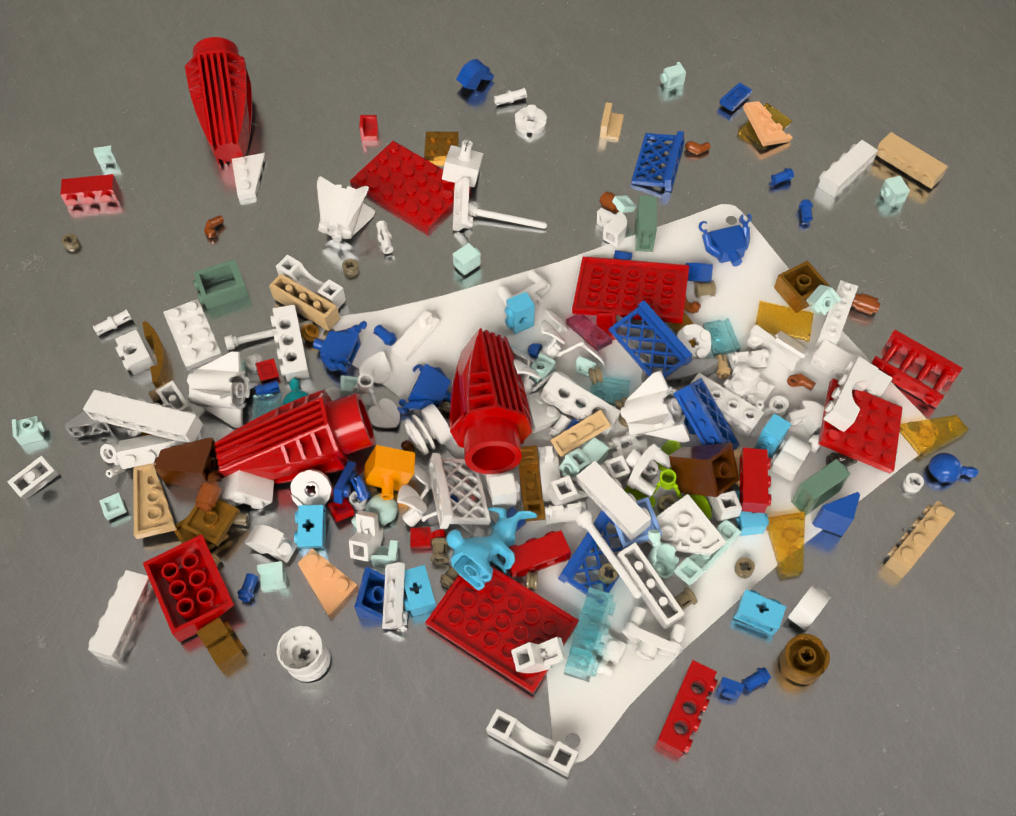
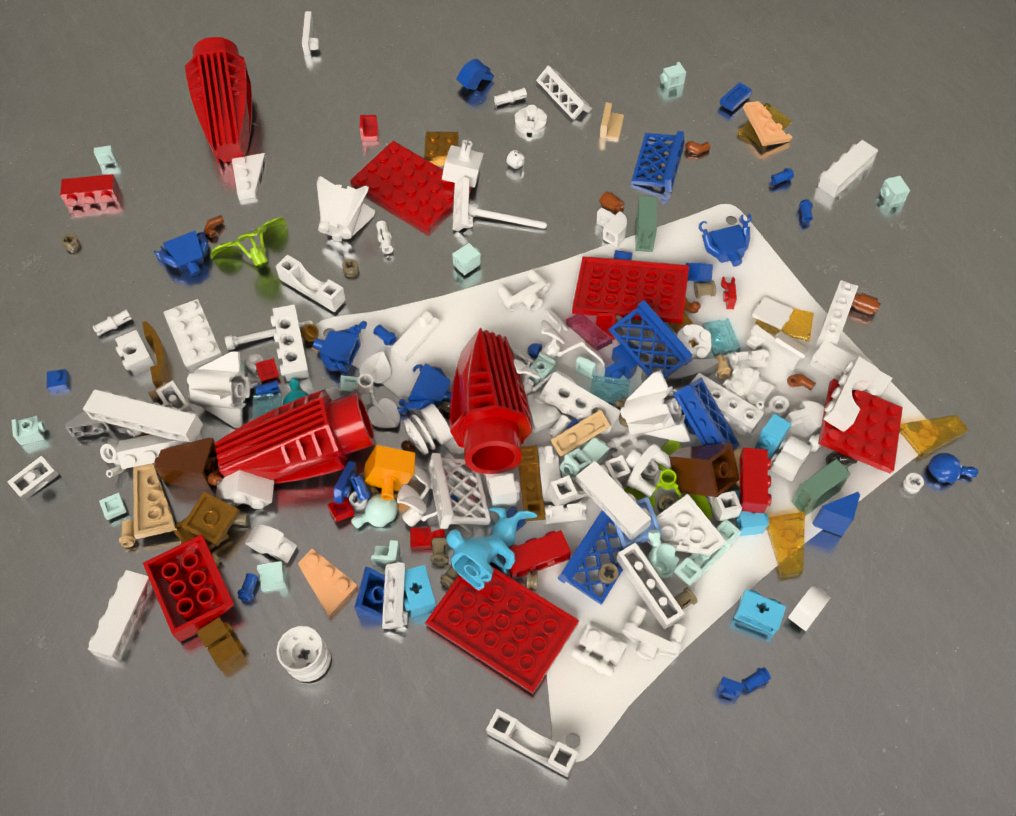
(57, 380): none -> blue plate
(127, 534): none -> tan pin
(185, 252): none -> blue torso
(207, 496): dark orange brick -> none
(224, 295): sand green window -> none
(256, 253): none -> lime plant
(305, 301): tan brick -> none
(307, 41): none -> white hinge
(311, 477): white plate -> none
(317, 536): medium azure brick -> none
(368, 536): white brick -> none
(515, 159): none -> white piece
(519, 313): medium azure brick -> none
(538, 658): white brick -> none
(567, 89): none -> white fence
(586, 521): white piece -> none
(589, 634): clear light blue brick -> none
(595, 375): dark tan bush -> none
(622, 364): none -> blue brick
(624, 204): light aqua plate -> none
(670, 739): red brick -> none
(729, 295): none -> red plate
(744, 561): dark tan bush -> none
(772, 313): none -> white piece
(798, 284): pearl gold brick -> none
(814, 663): pearl gold brick -> none
(822, 299): light aqua brick -> none
(911, 160): tan brick -> none
(921, 537): tan brick -> none
(922, 355): red fence -> none

